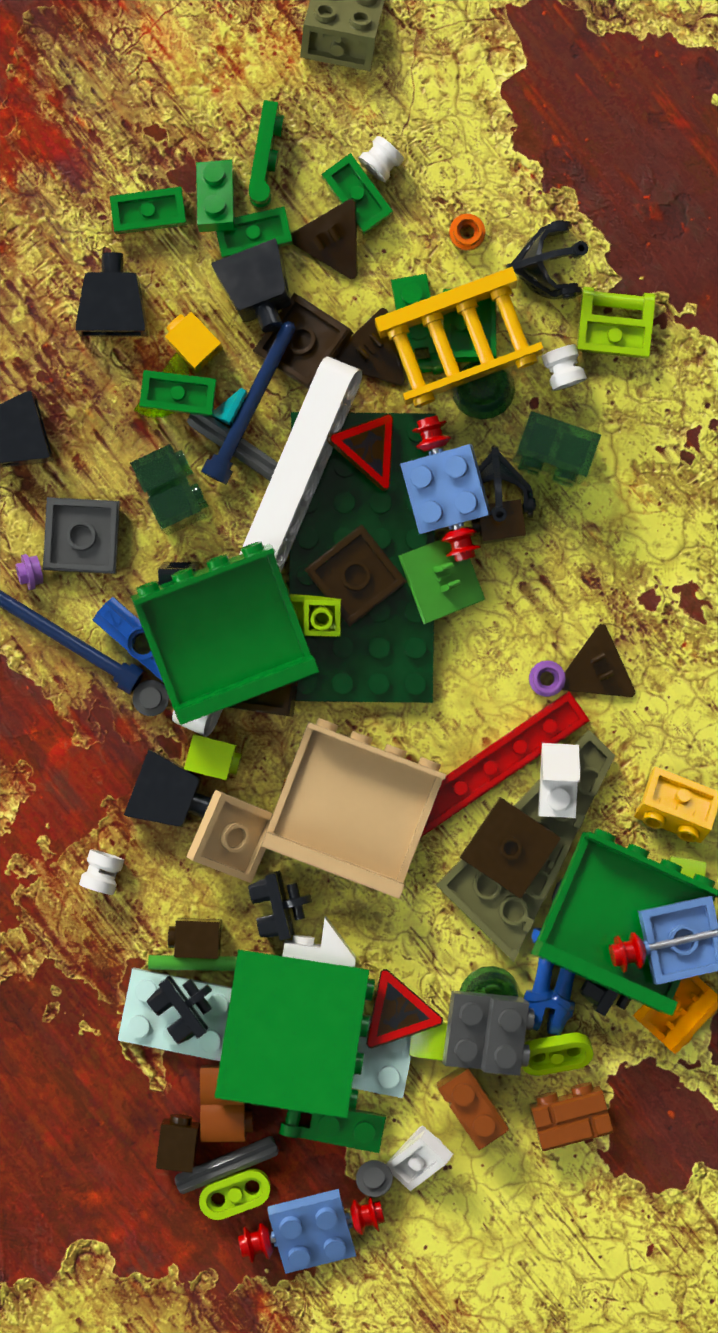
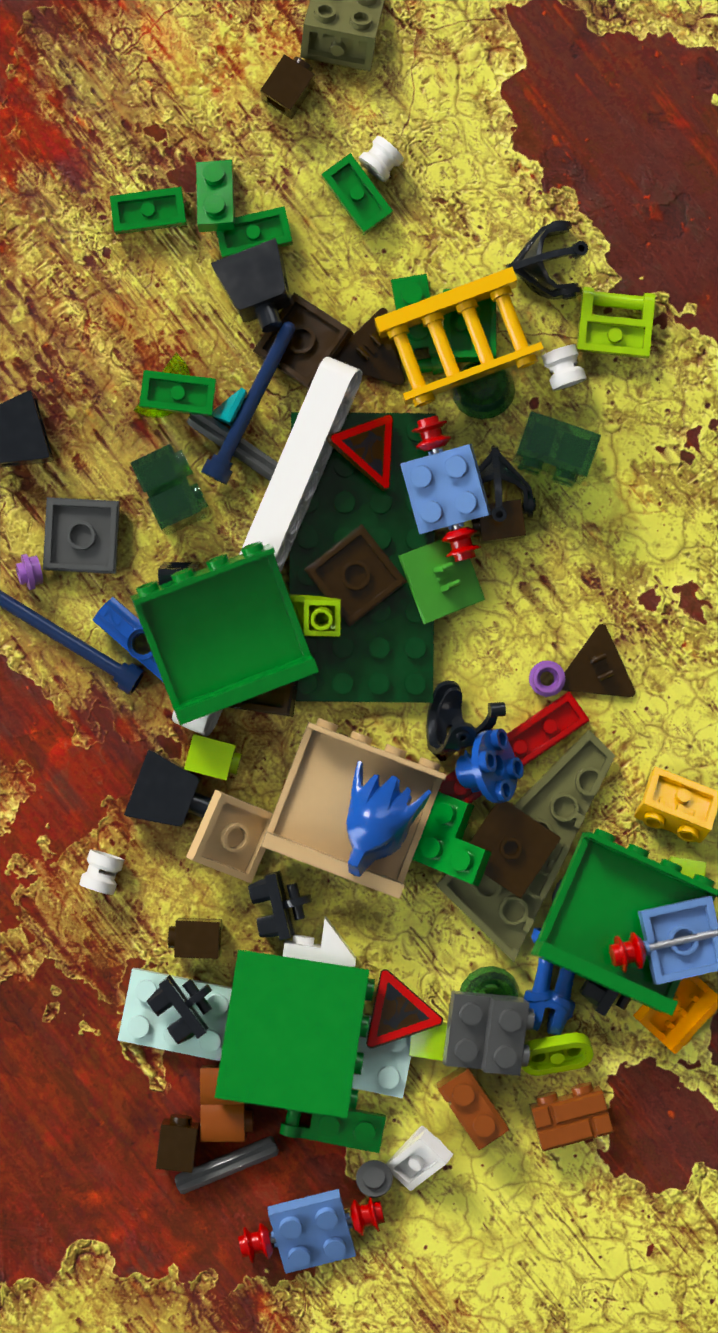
(111, 302): black torso -> none
(150, 698): dark grey plate -> none
(169, 962): bright green bar -> none
(192, 341): yellow brick -> none
(236, 1194): lime plate -> none
(265, 157): green plate -> none
(288, 85): none -> dark brown brick
(332, 238): dark brown piece -> none
(378, 817): none -> blue piece
(442, 841): none -> green plate
(447, 713): none -> black helmet
(472, 222): orange plate -> none
(490, 767): none -> blue plate
(559, 780): white slope -> none

